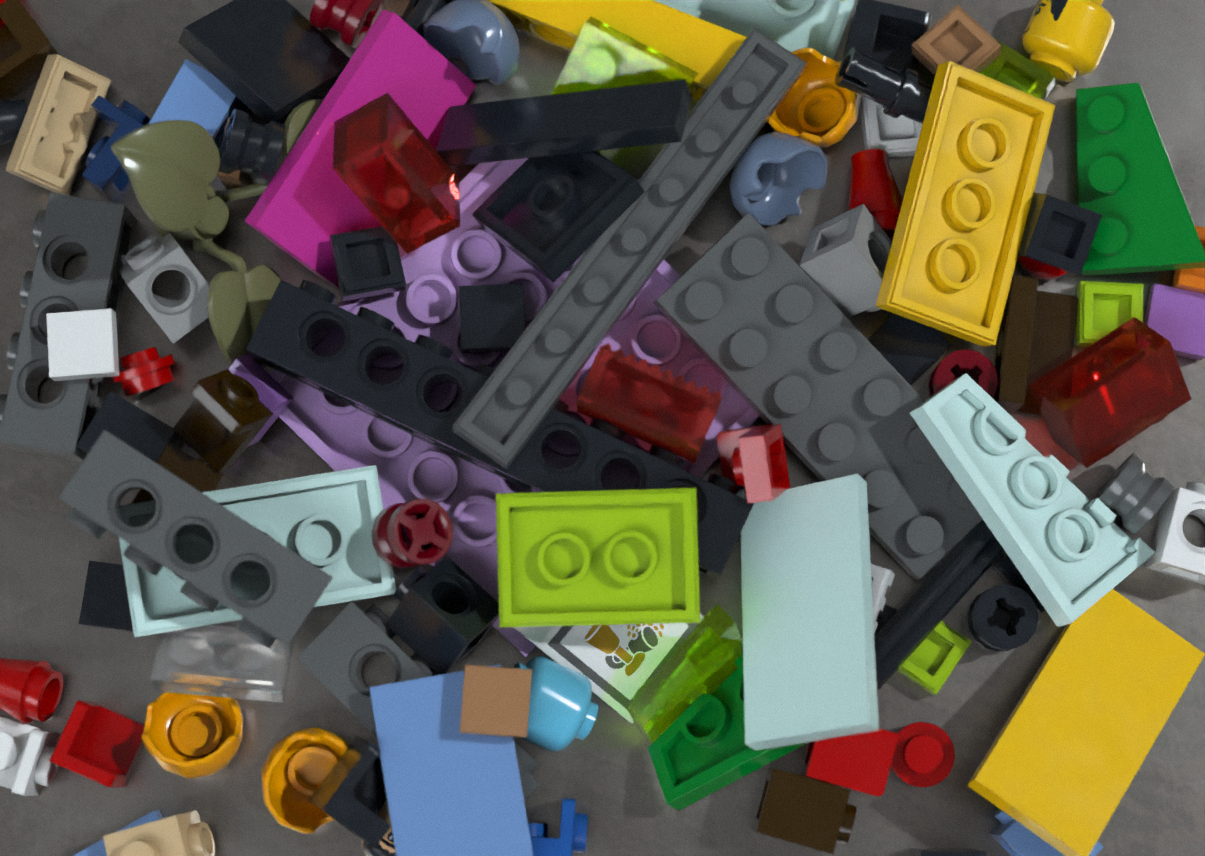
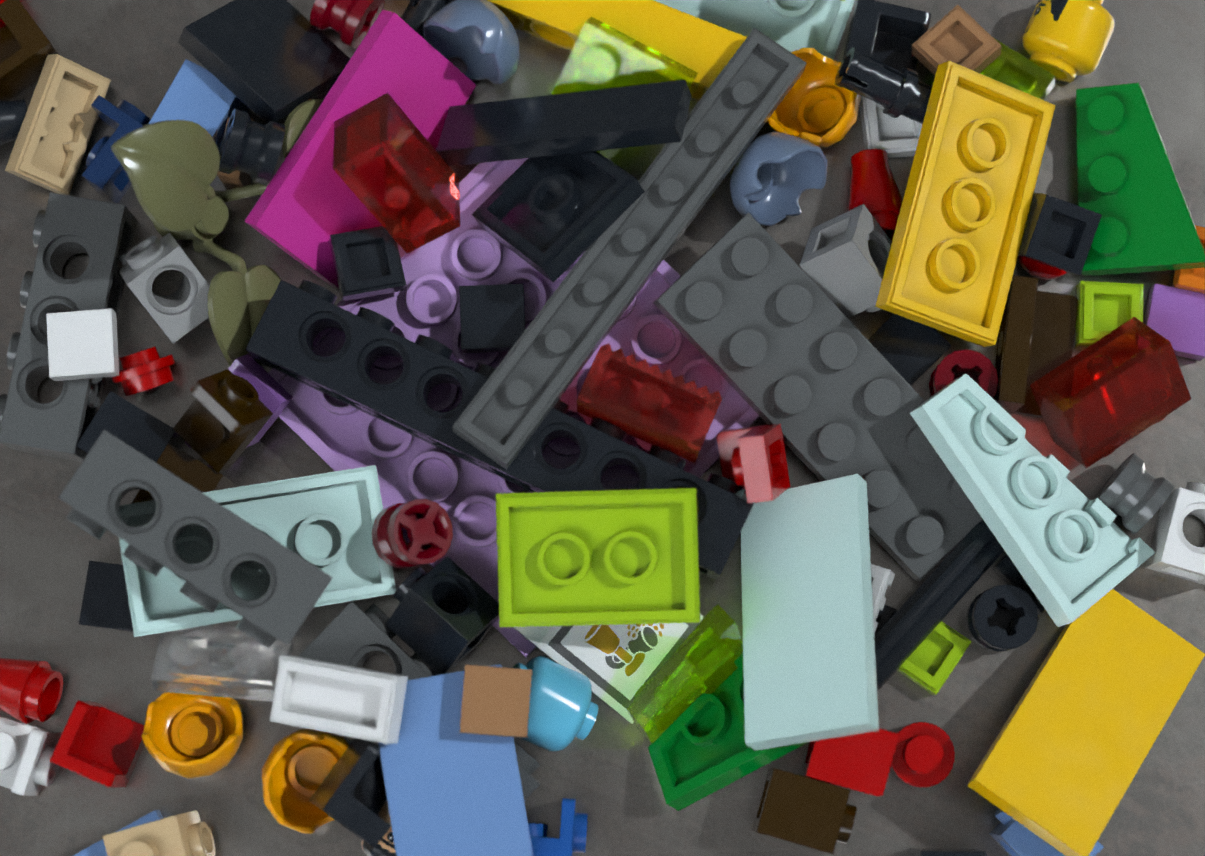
(338, 699): none -> white tile

